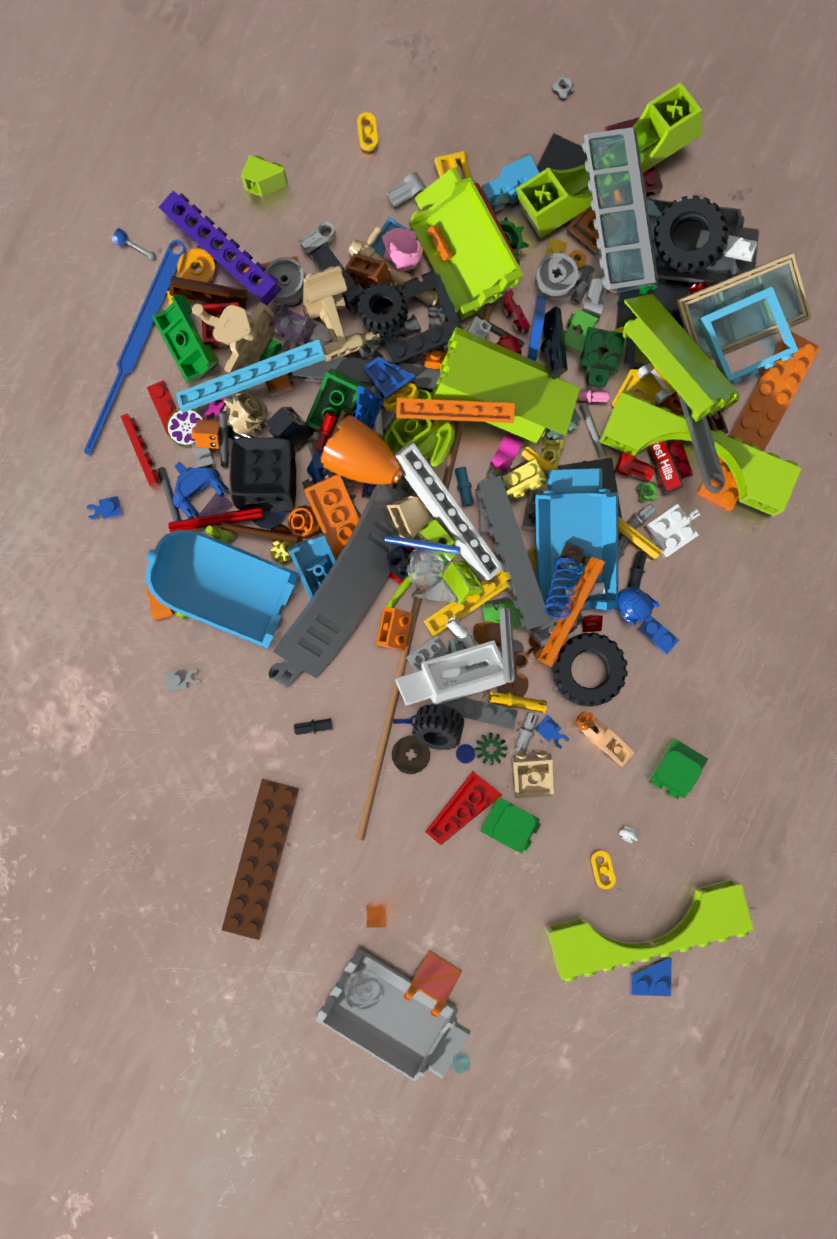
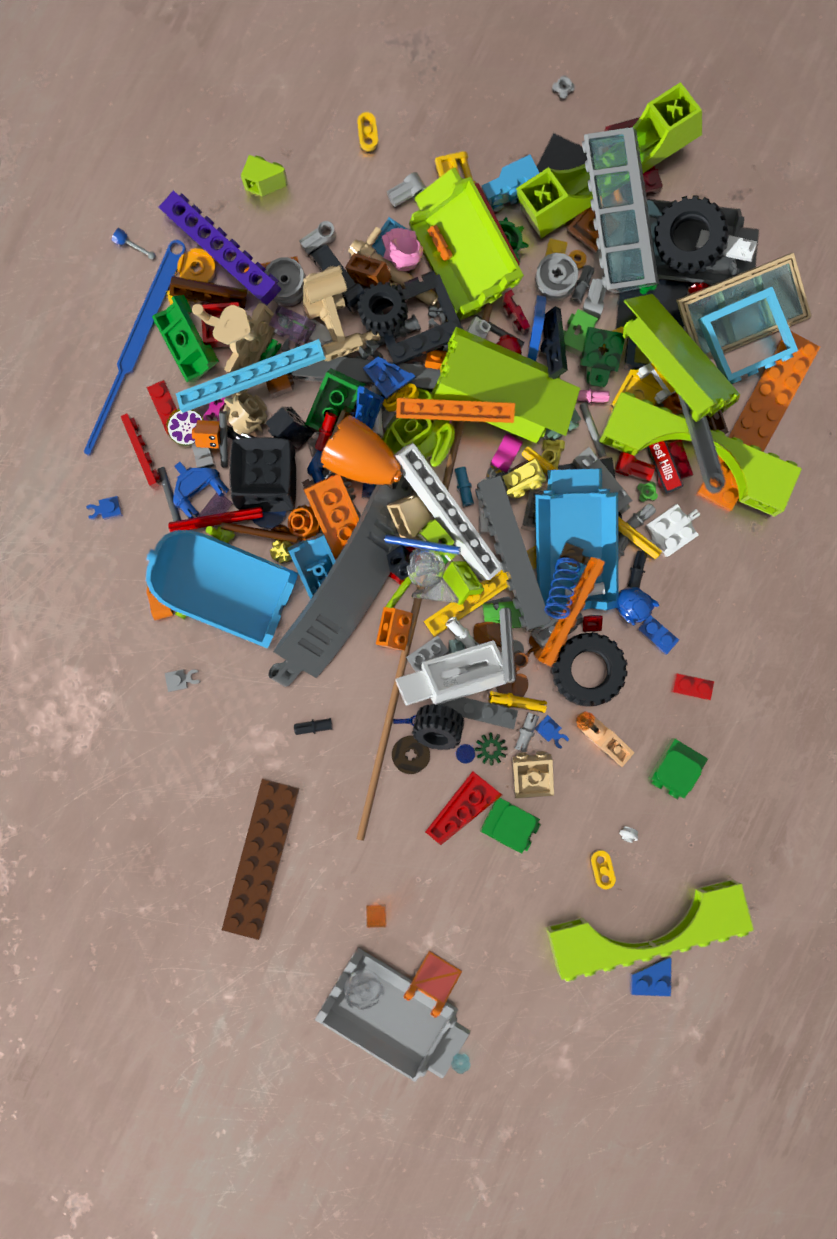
(589, 460): none -> light grey brick
(693, 686): none -> red plate

